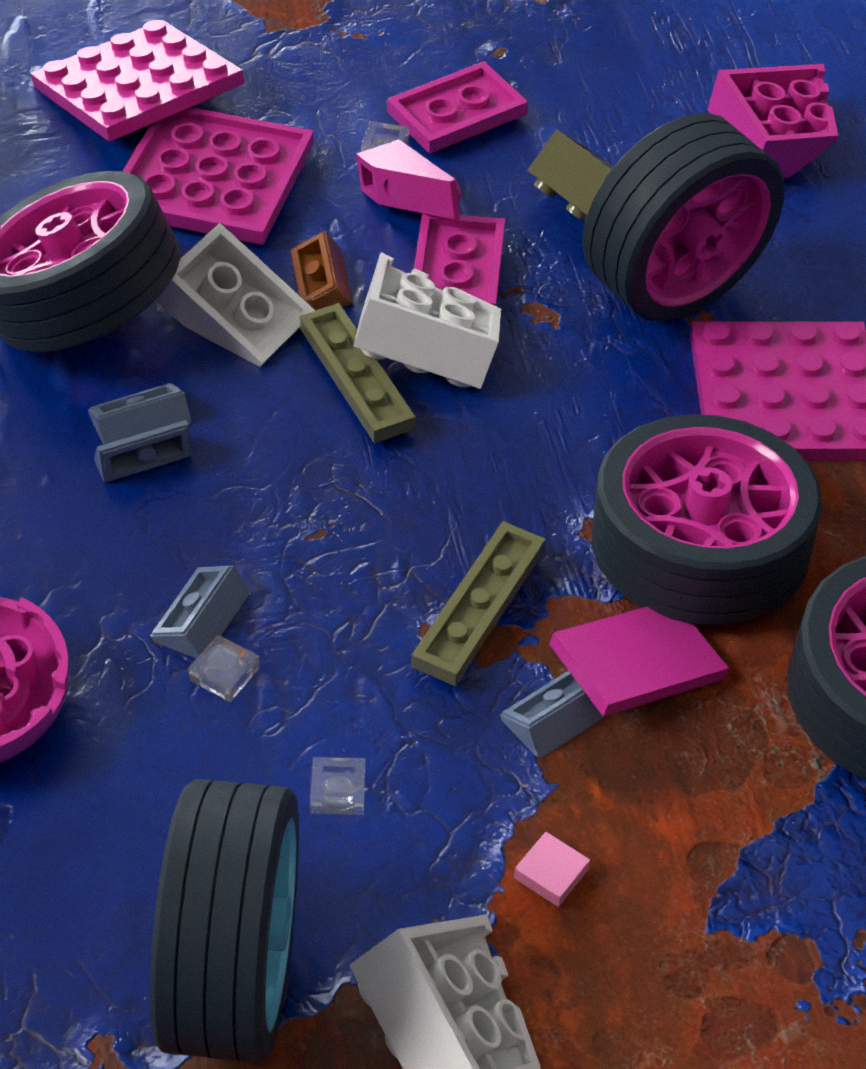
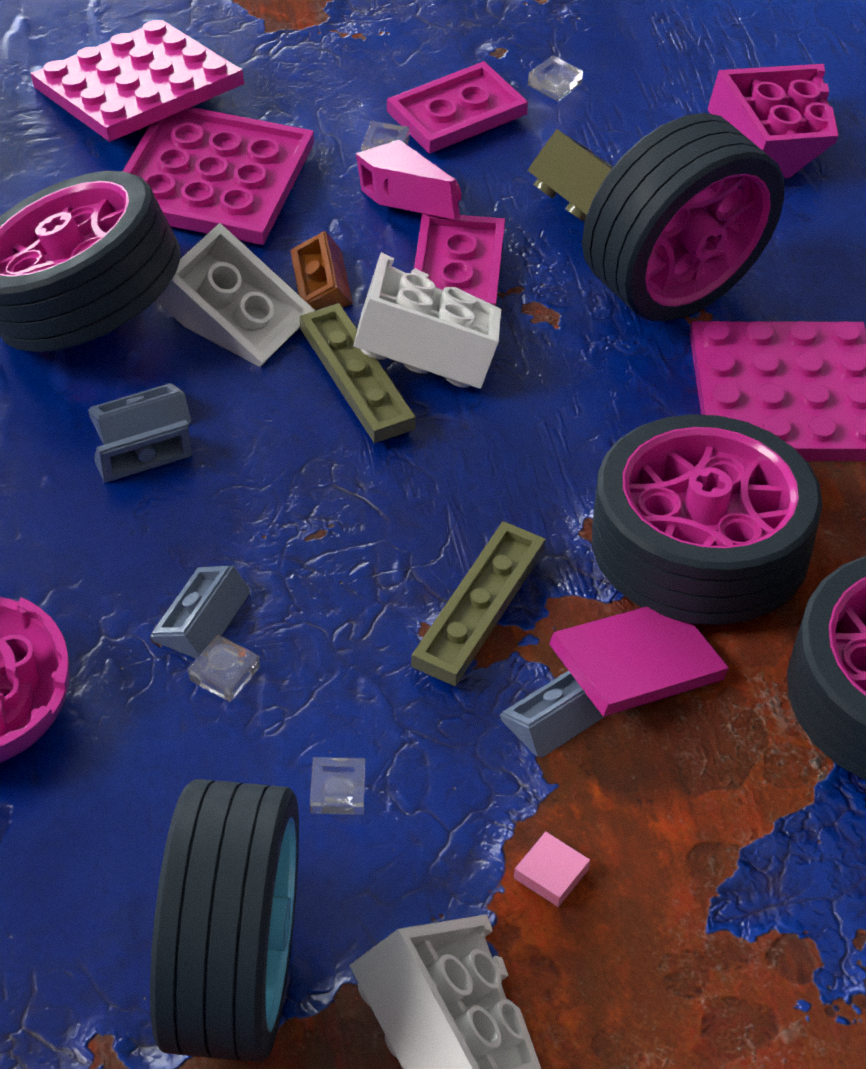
(555, 78): none -> clear plate

